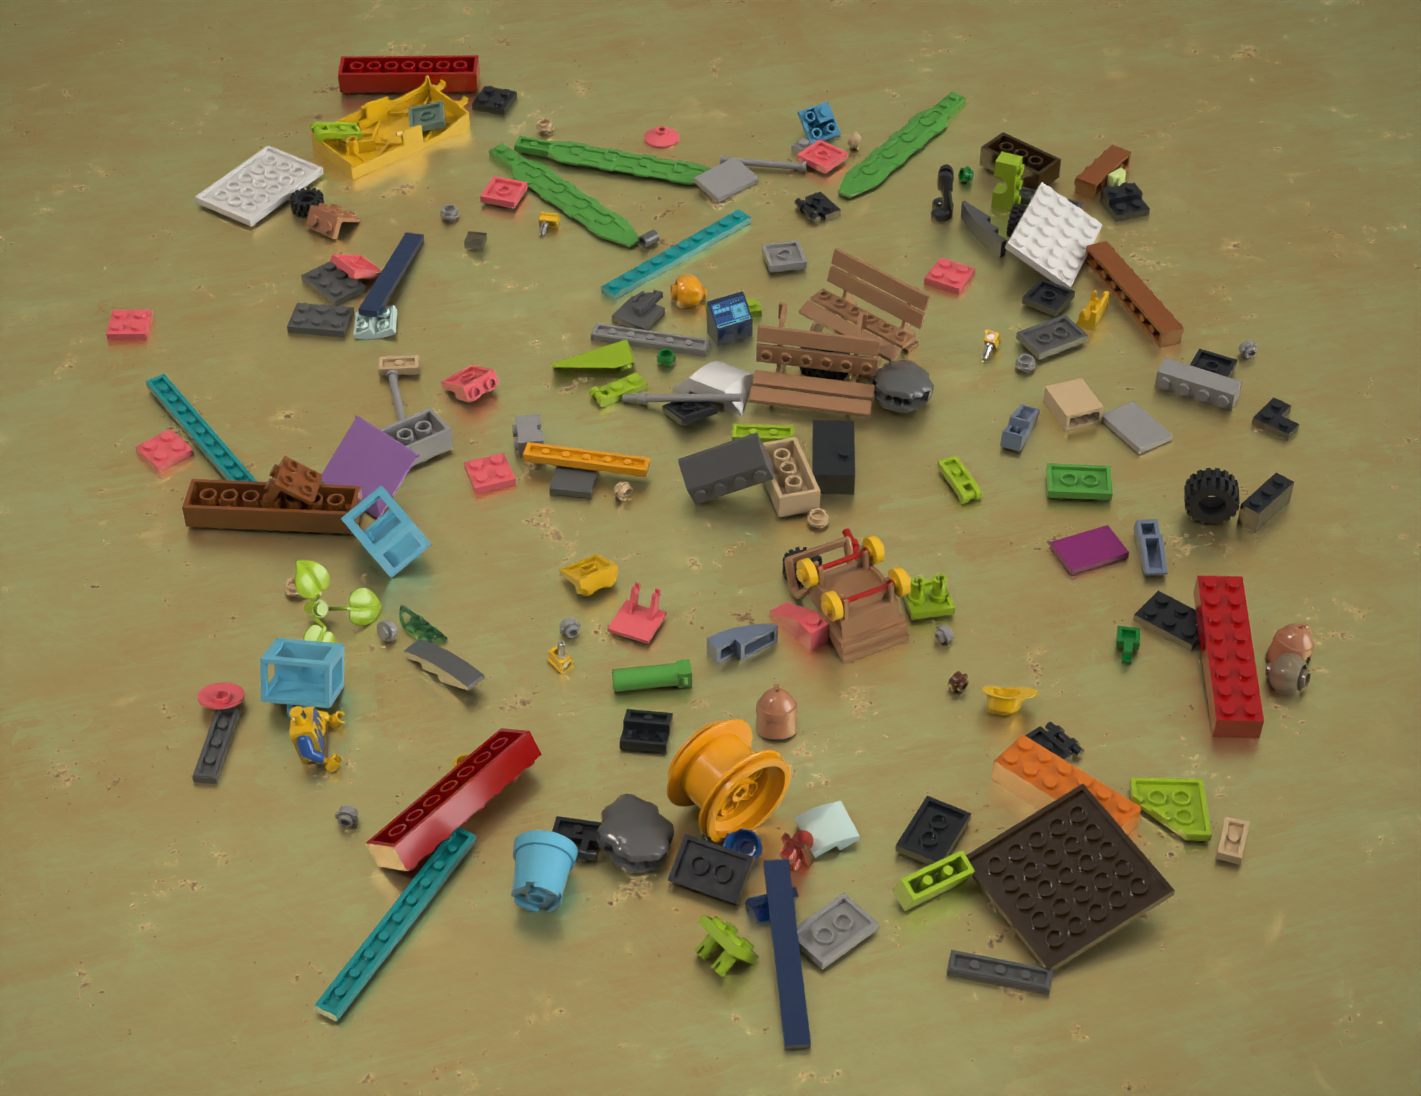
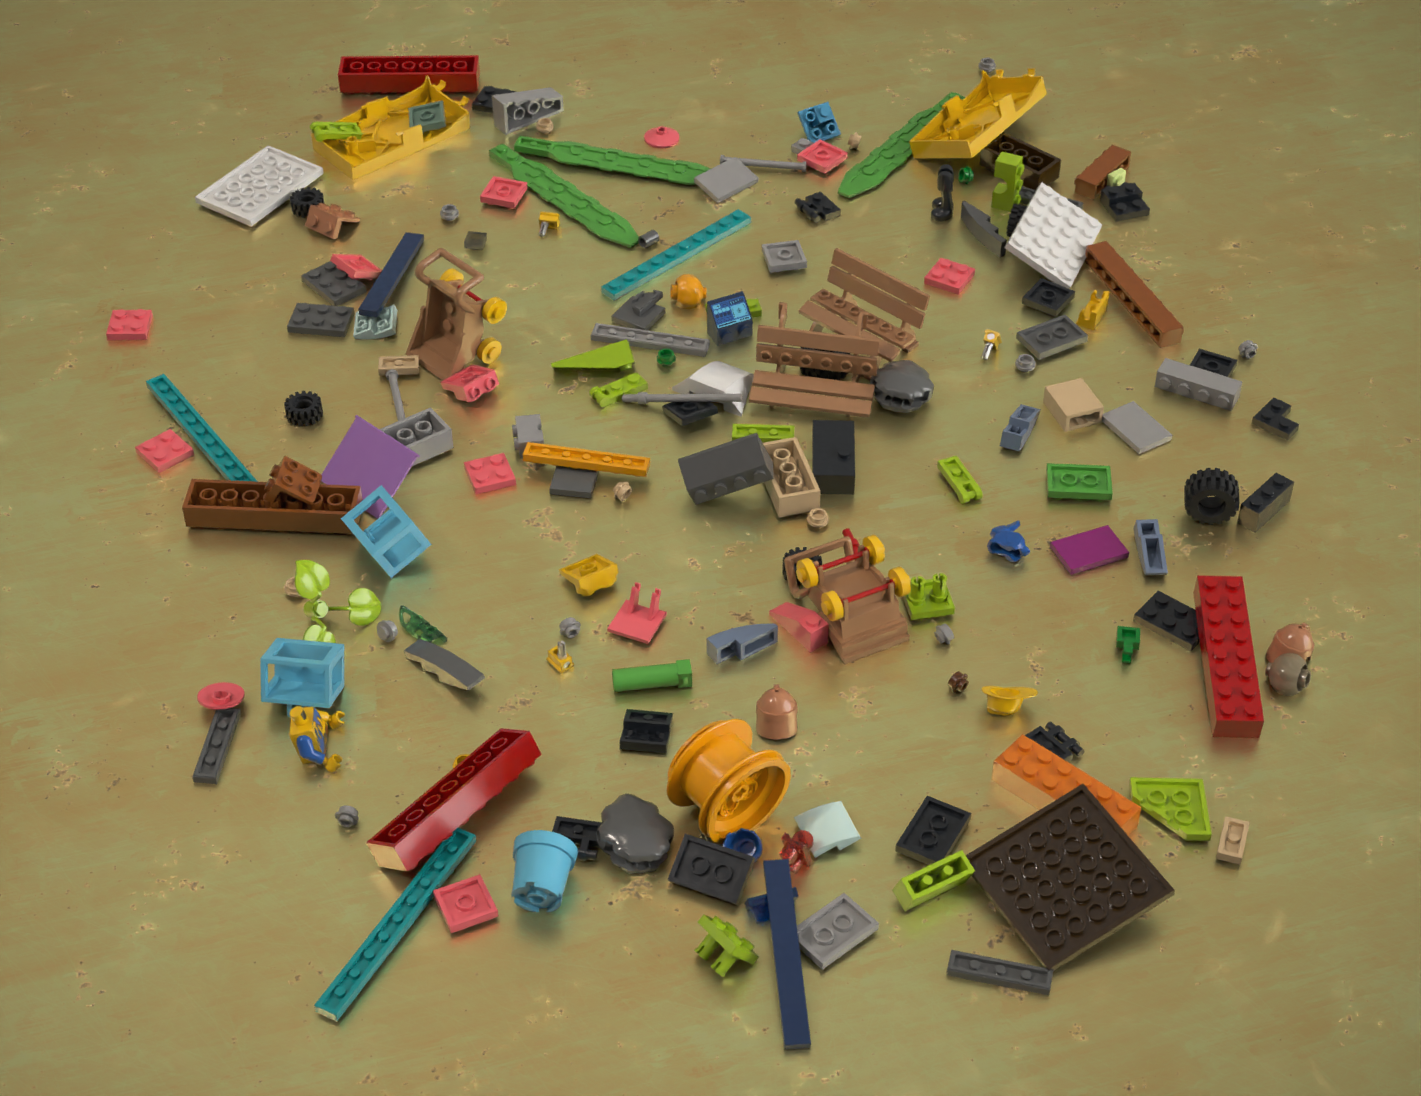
(295, 408): none -> black tyre
(452, 322): none -> medium nougat piece
(465, 903): none -> coral plate
(524, 108): none -> light grey wedge
(974, 122): none -> yellow piece
(987, 65): none -> light grey plate
(1007, 542): none -> blue animal

